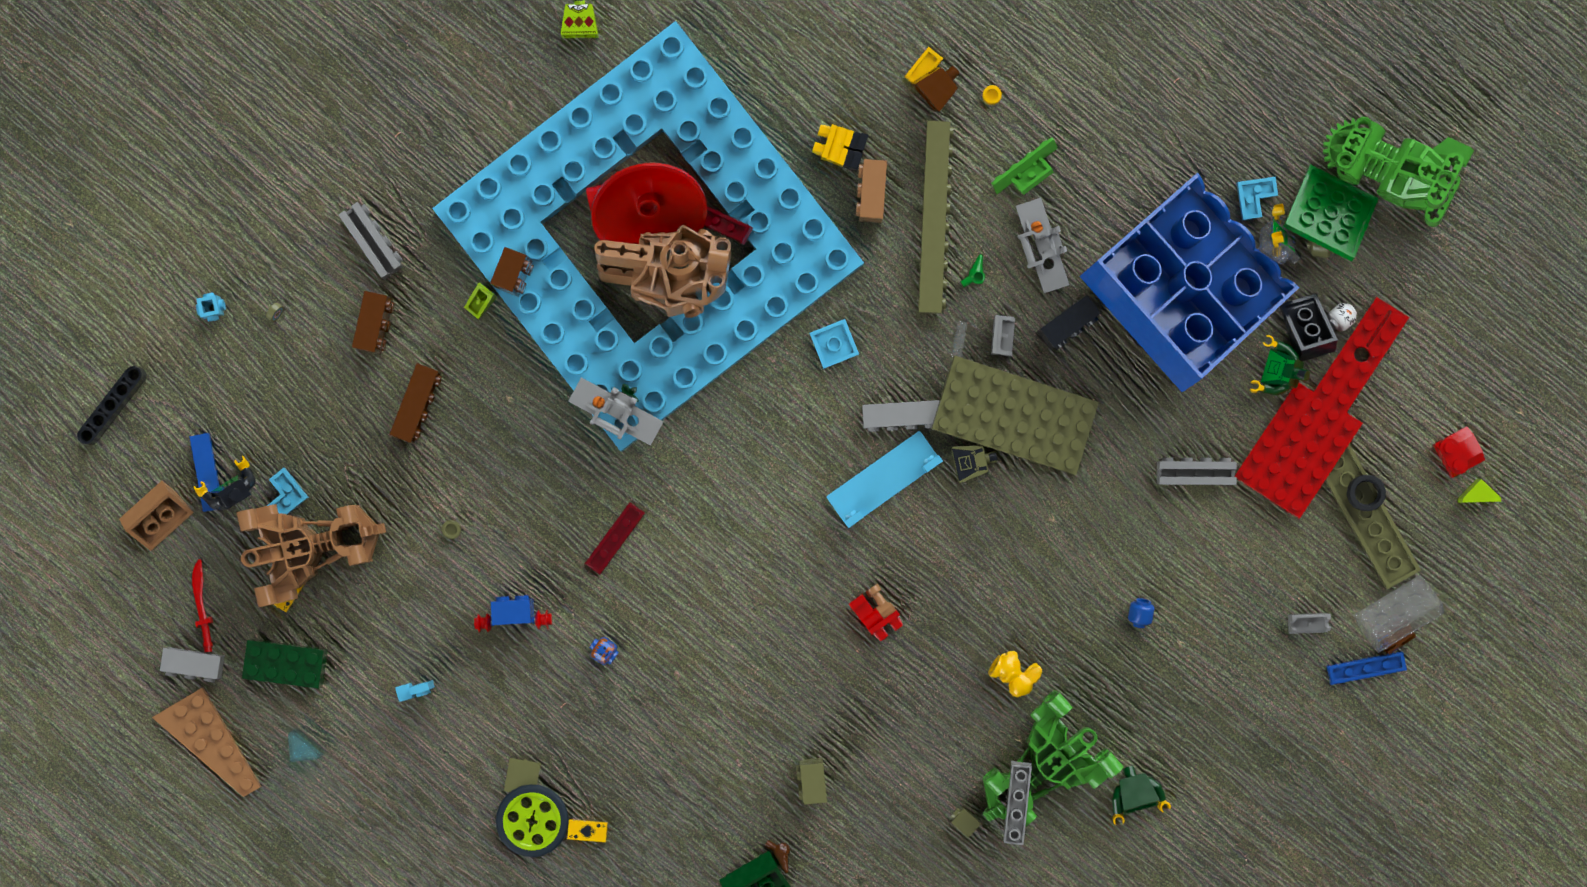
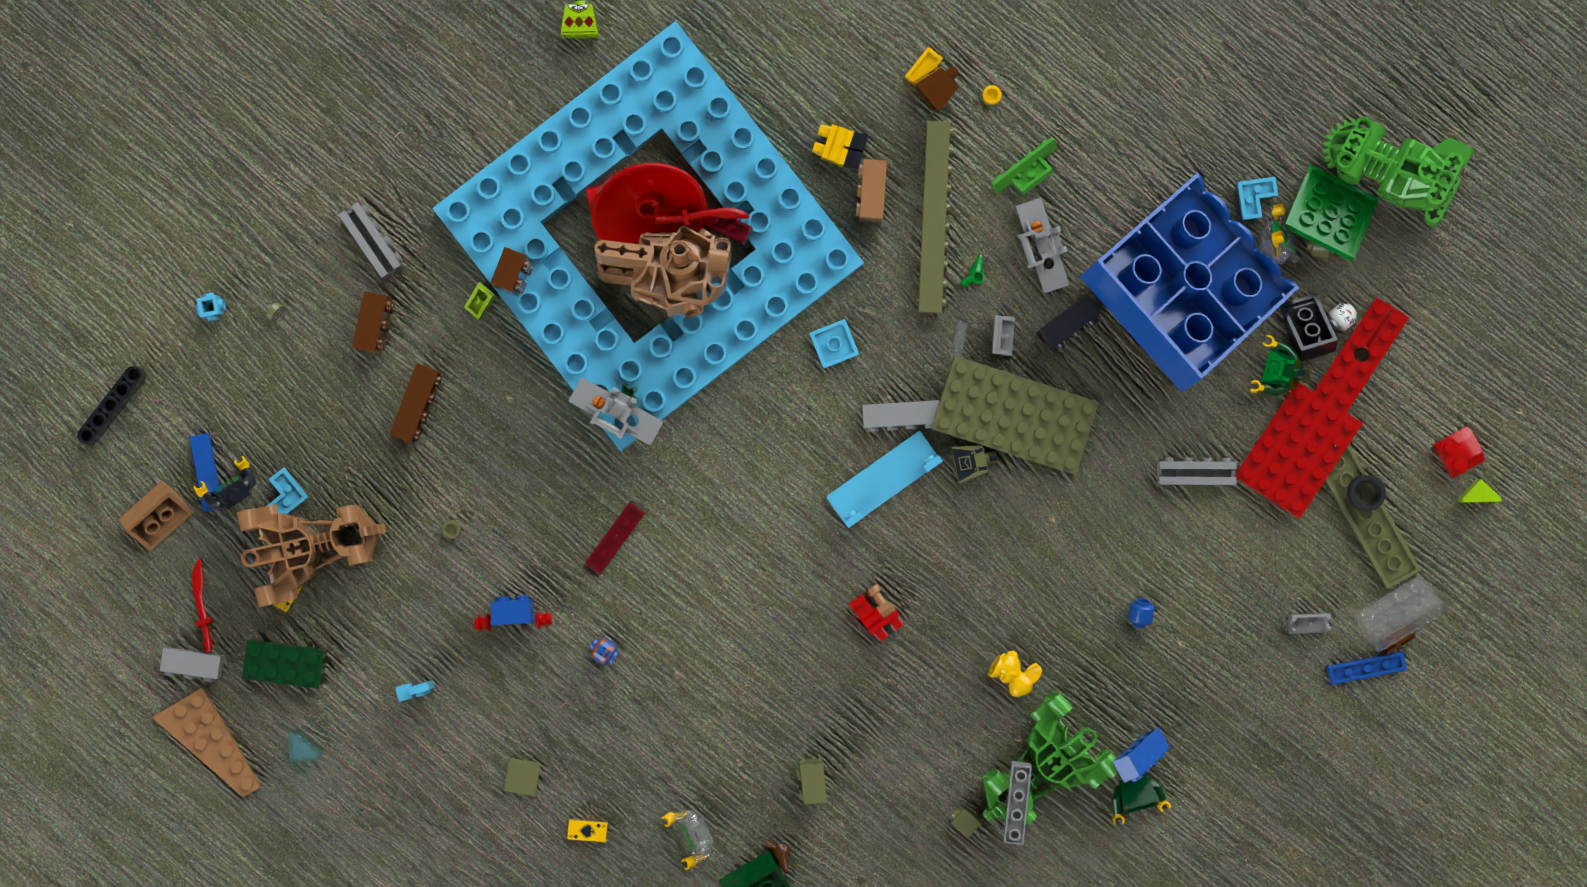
(526, 846): wedge -> none
(696, 835): none -> clear torso
(724, 213): none -> red sword
(1141, 755): none -> blue brick

